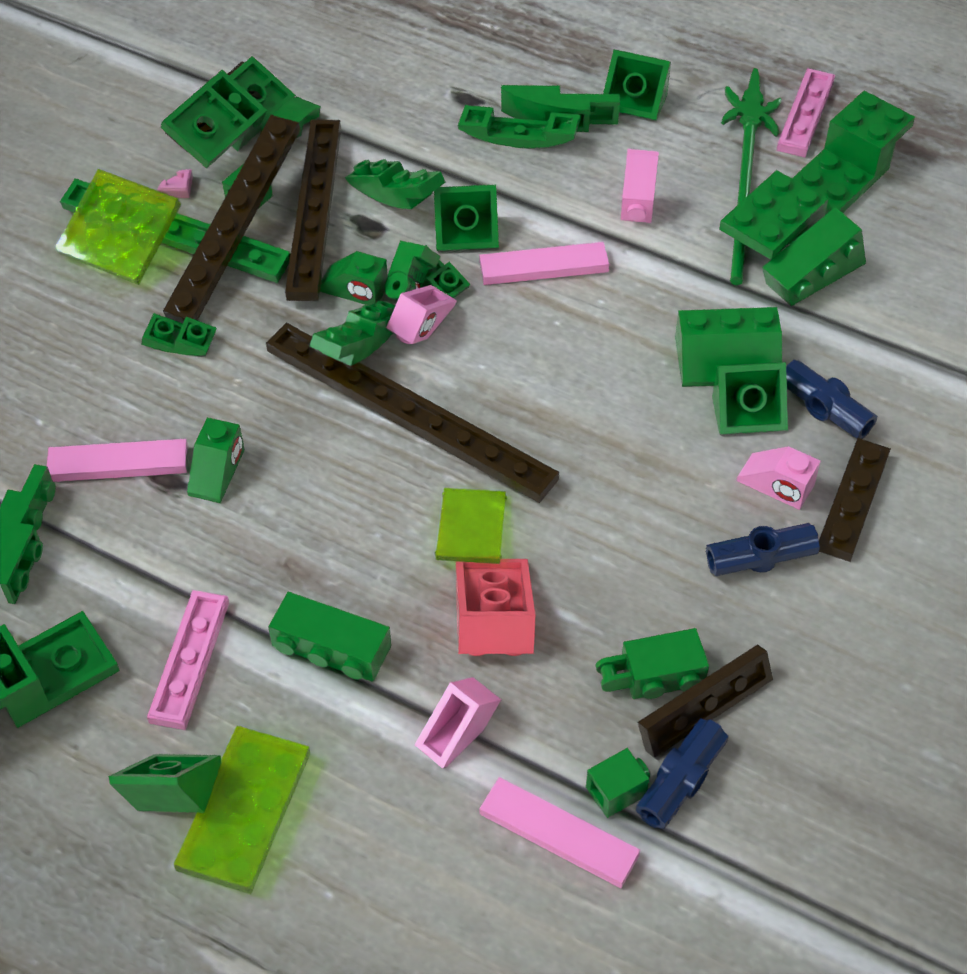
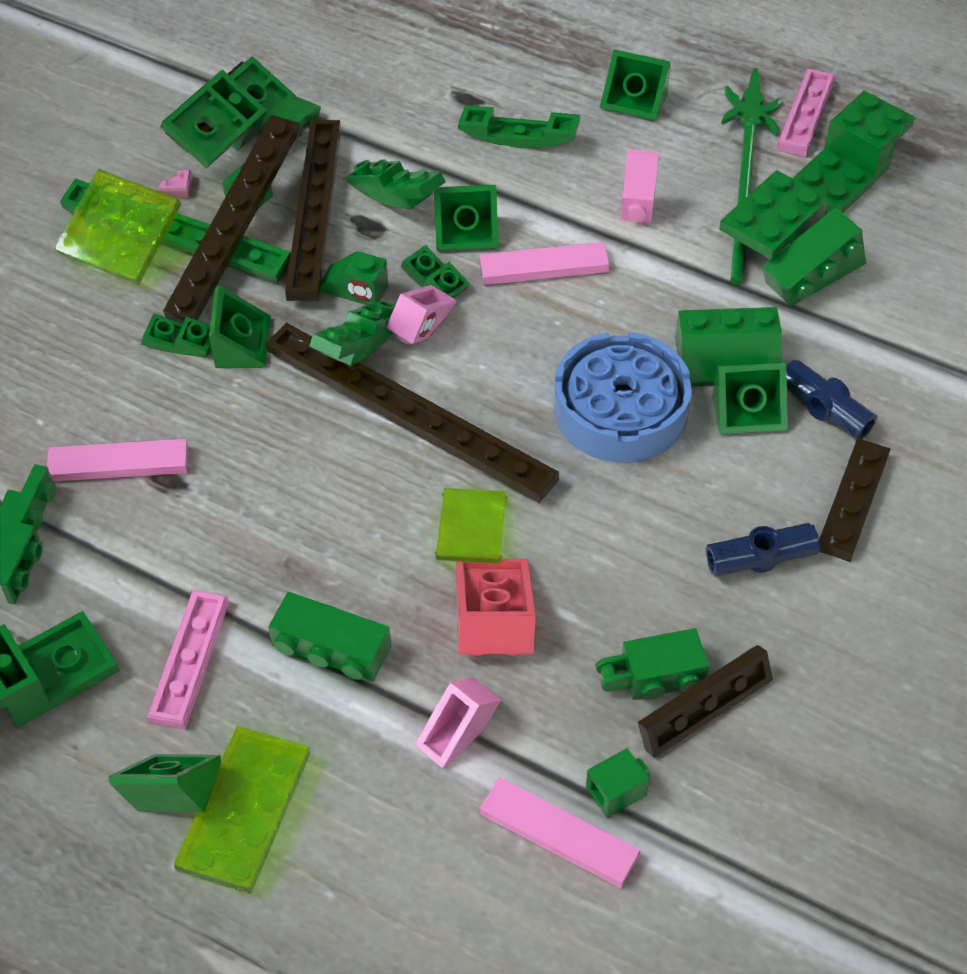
(215, 459): green slope -> none
(238, 332): none -> green slope
(409, 268): green leg -> none
(538, 102): green slope -> none
(622, 423): none -> medium blue brick
(682, 773): dark blue piece -> none
(781, 474): bright pink slope -> none

